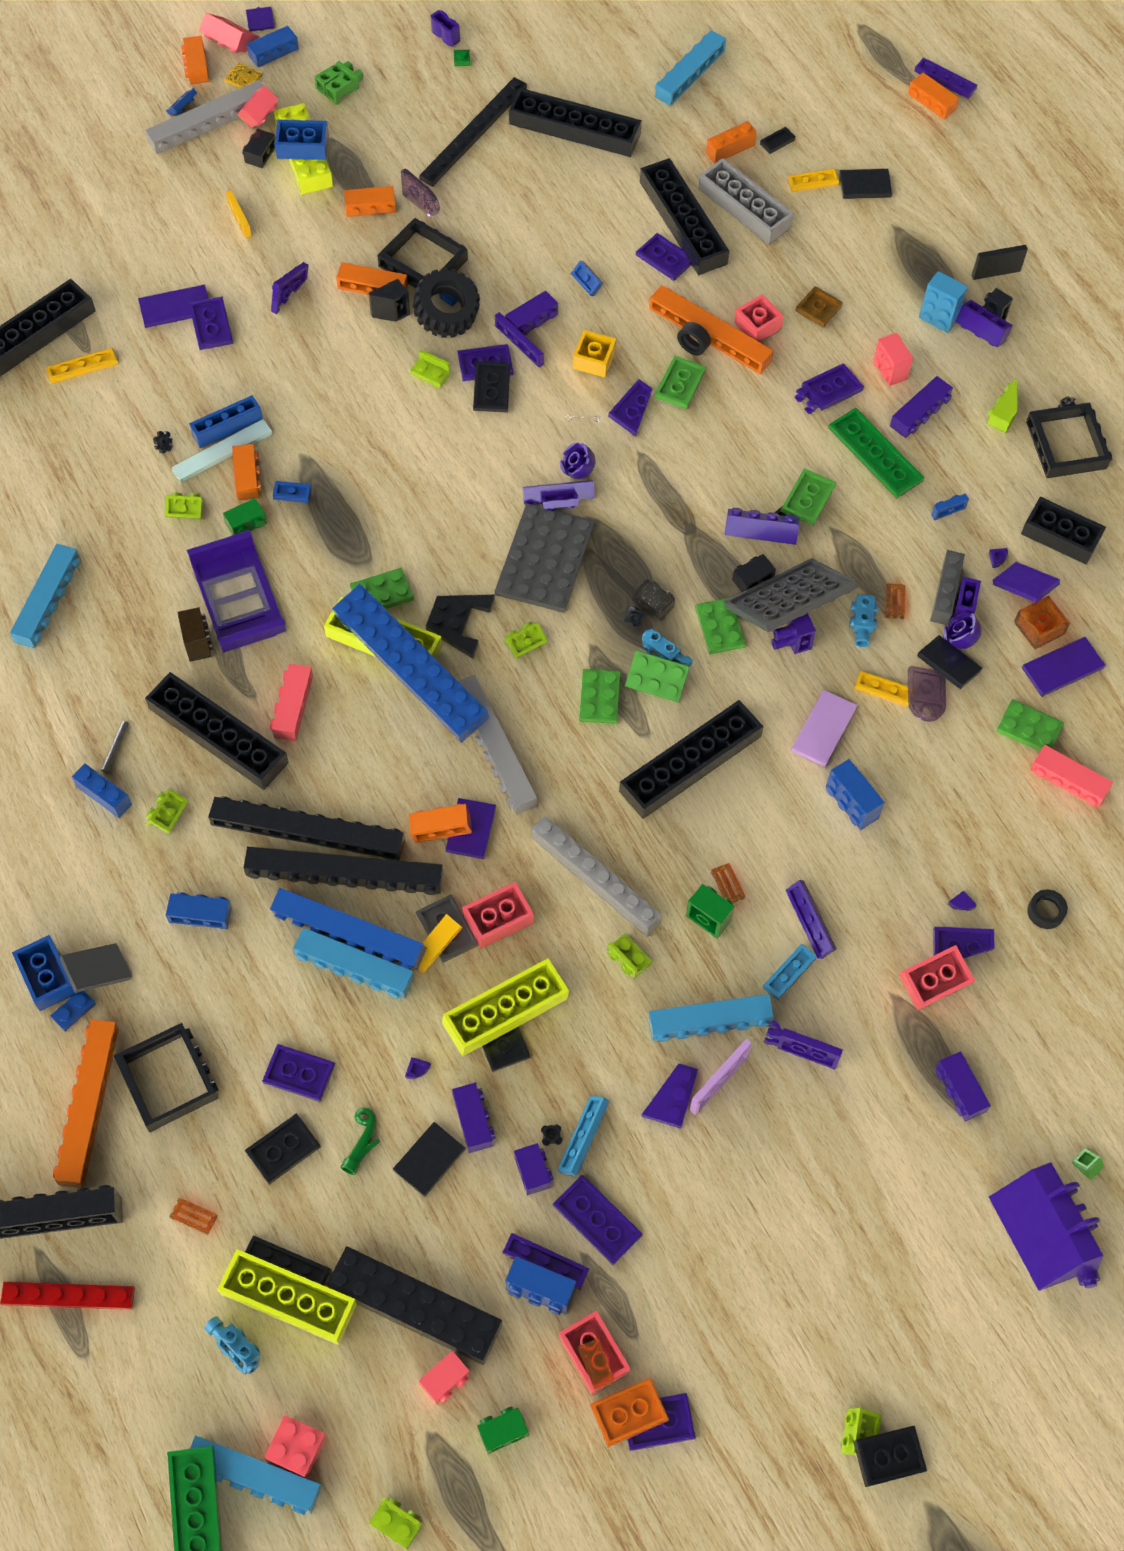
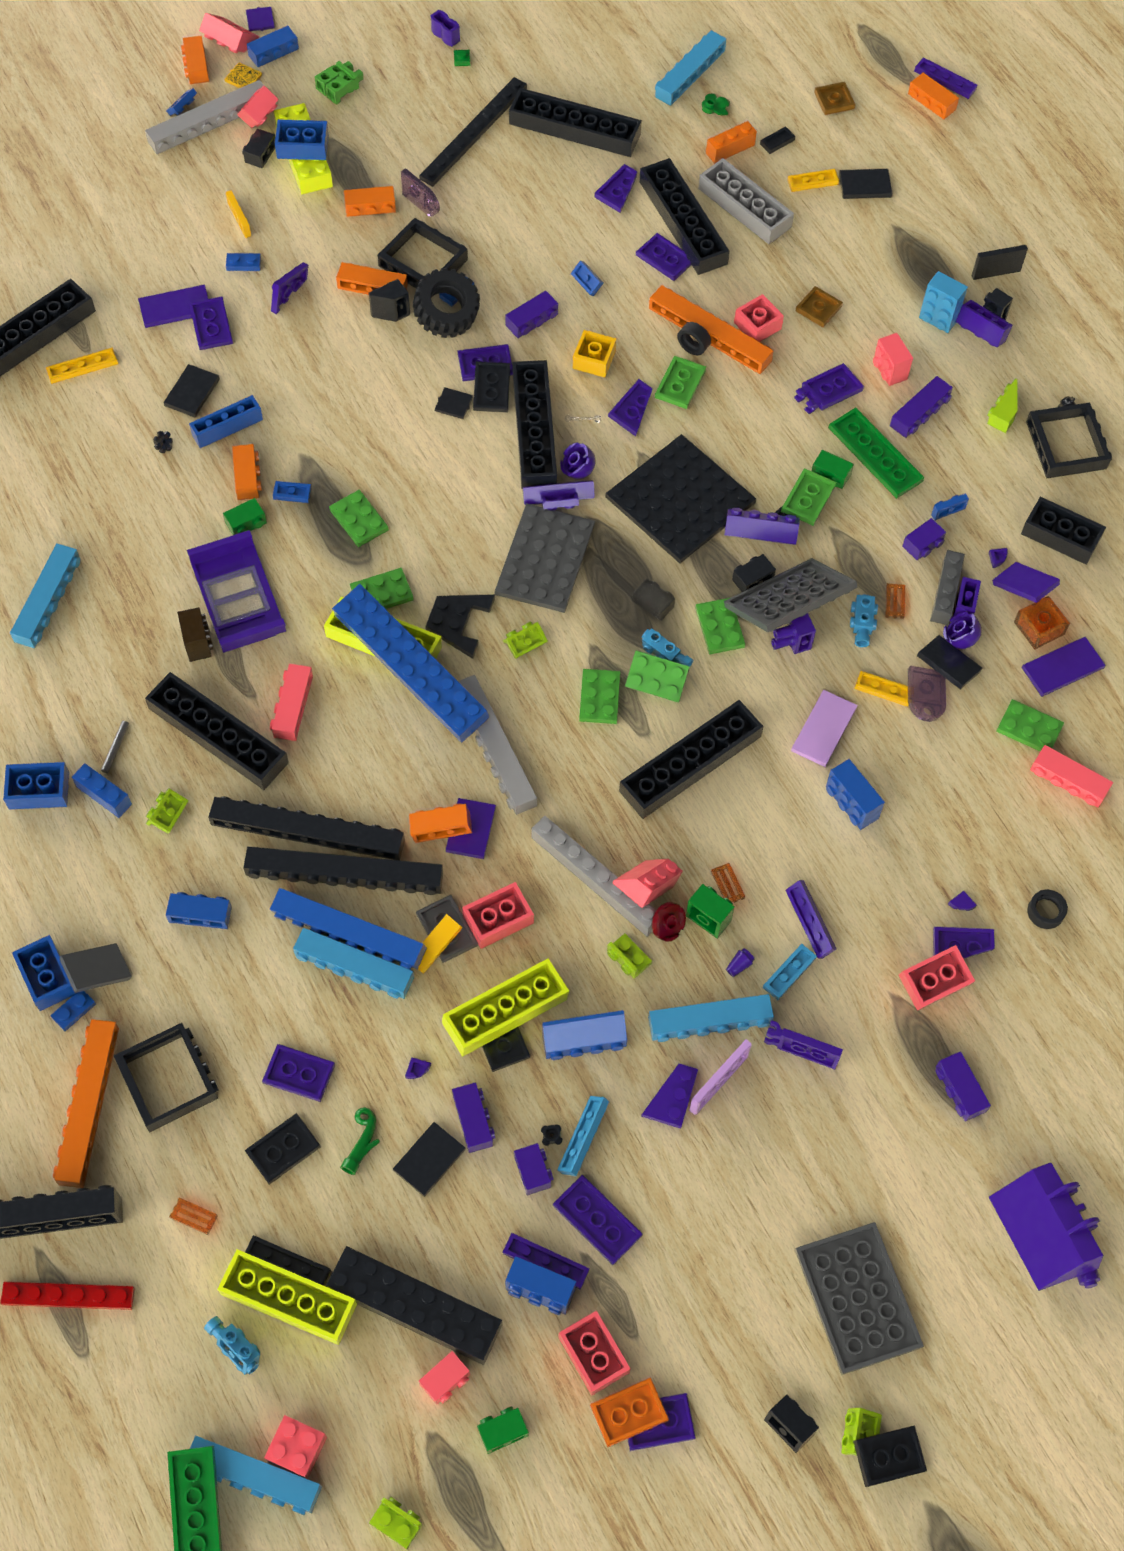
(36, 785): none -> blue brick
(184, 506): lime bracket -> none
(191, 390): none -> black tile
(220, 451): light aqua tile -> none
(243, 262): none -> blue plate
(358, 518): none -> bright green plate
(431, 369): lime bracket -> none
(453, 403): none -> black piece
(519, 340): dark purple tile -> none
(534, 423): none -> black brick
(584, 1035): none -> slope
(596, 1364): clear orange tile -> none
(617, 188): none -> dark purple wing
(633, 611): black plate -> none
(649, 880): none -> coral slope
(668, 921): none -> dark red tile
(679, 498): none -> black plate
(715, 104): none -> green plate
(740, 962): none -> dark purple cone
(791, 1423): none -> black brick
(833, 468): none -> green brick
(834, 98): none -> pearl gold plate
(858, 1298): none -> dark grey plate
(924, 539): none -> dark purple brick
(1088, 1163): bright green slope -> none

